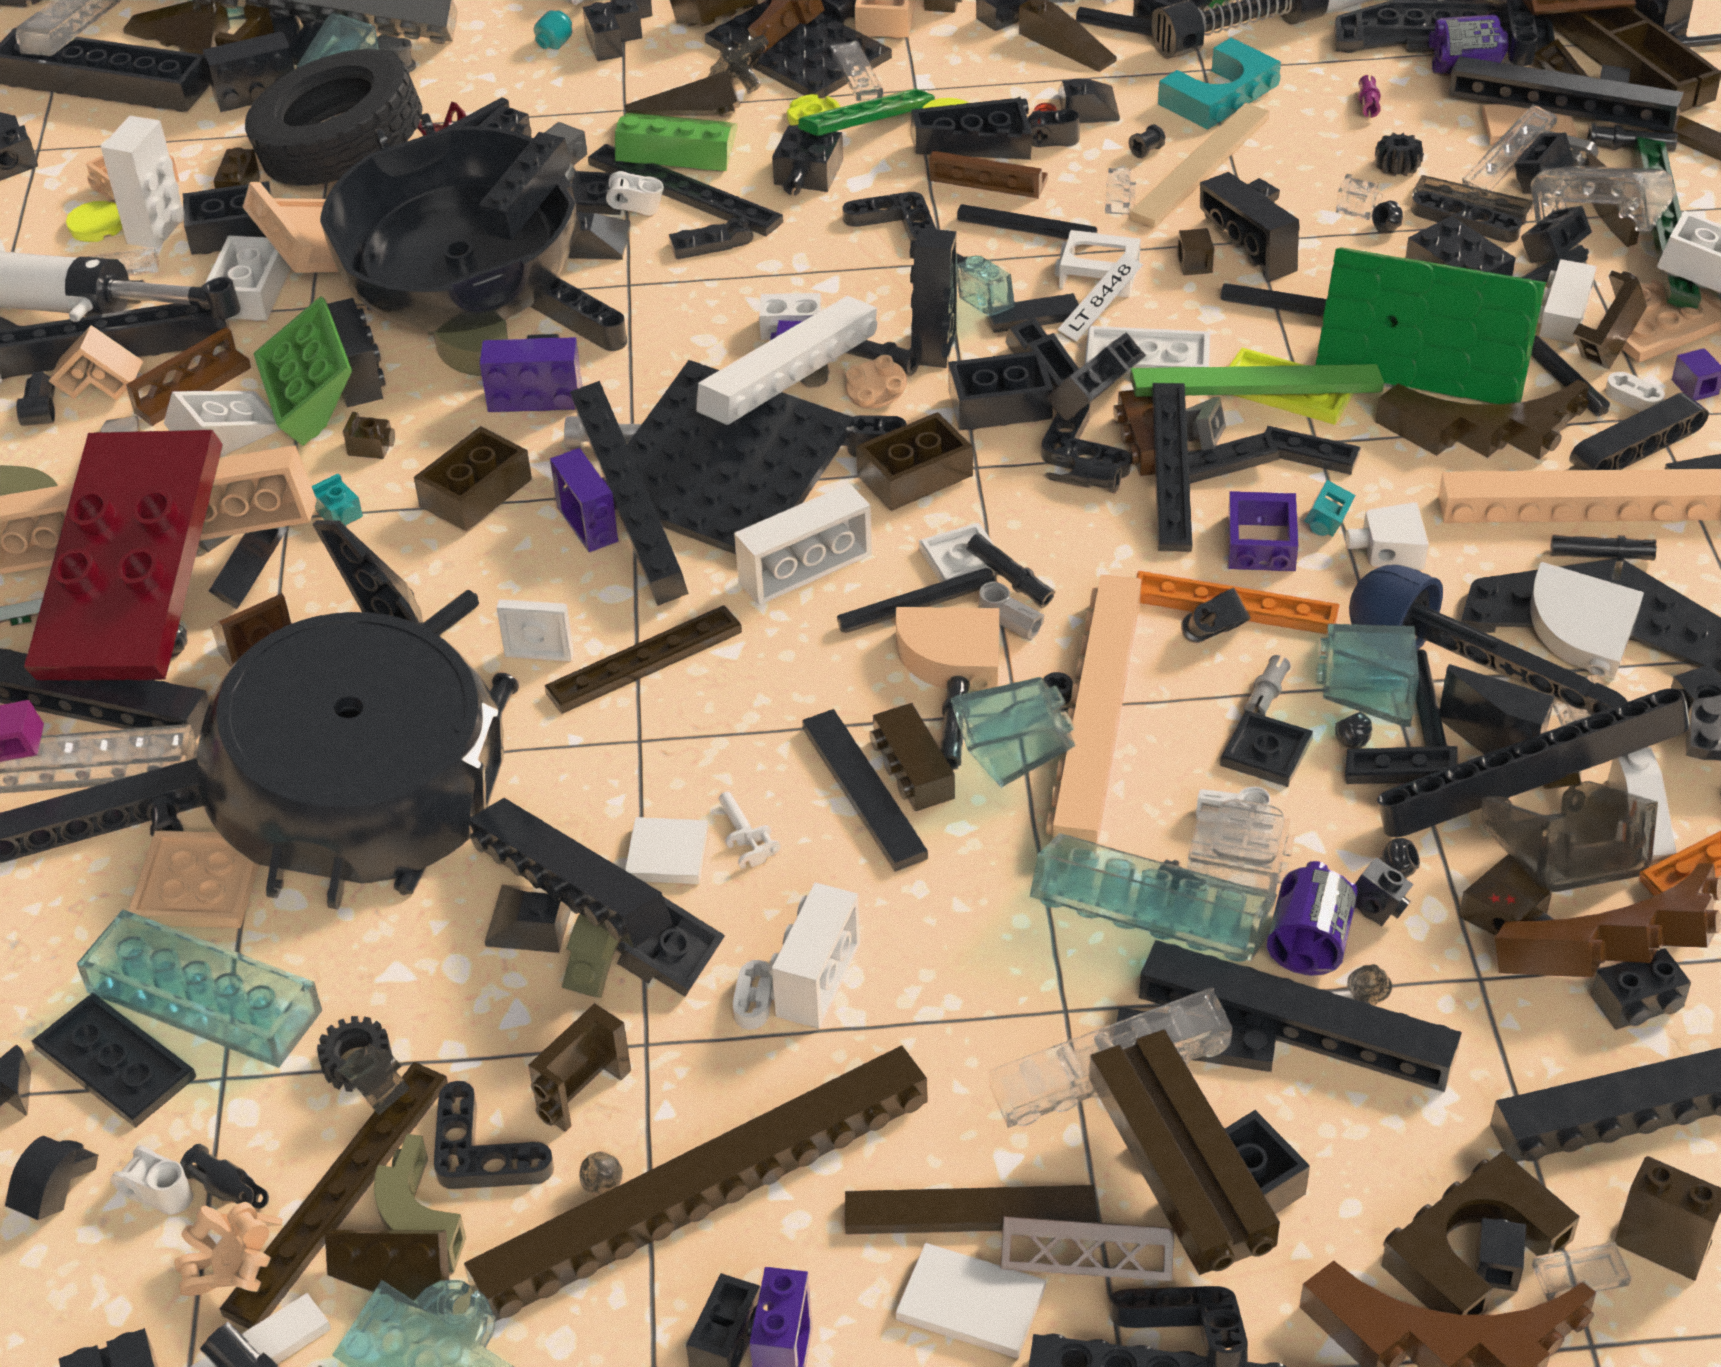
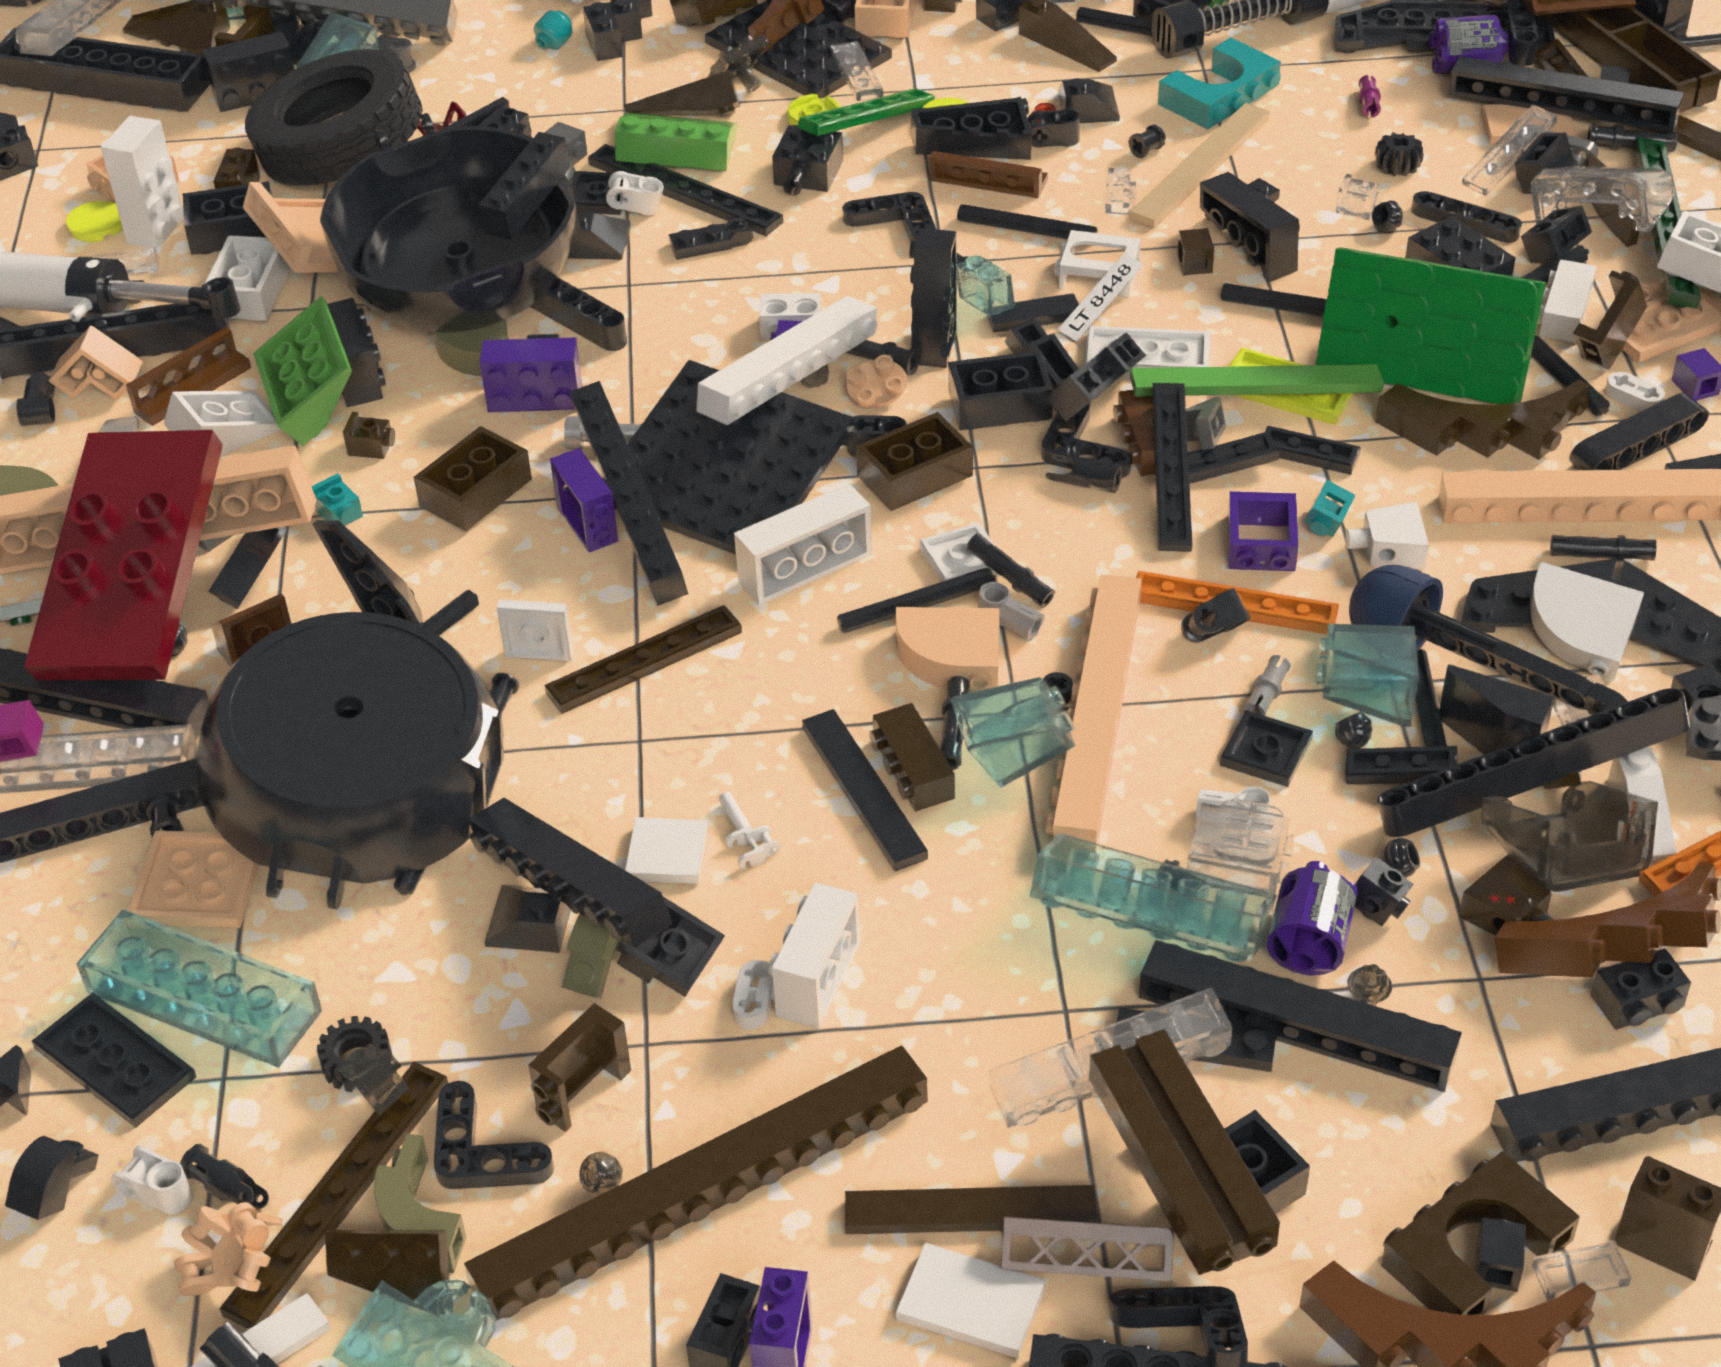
(1485, 198): clear smoke tile -> none

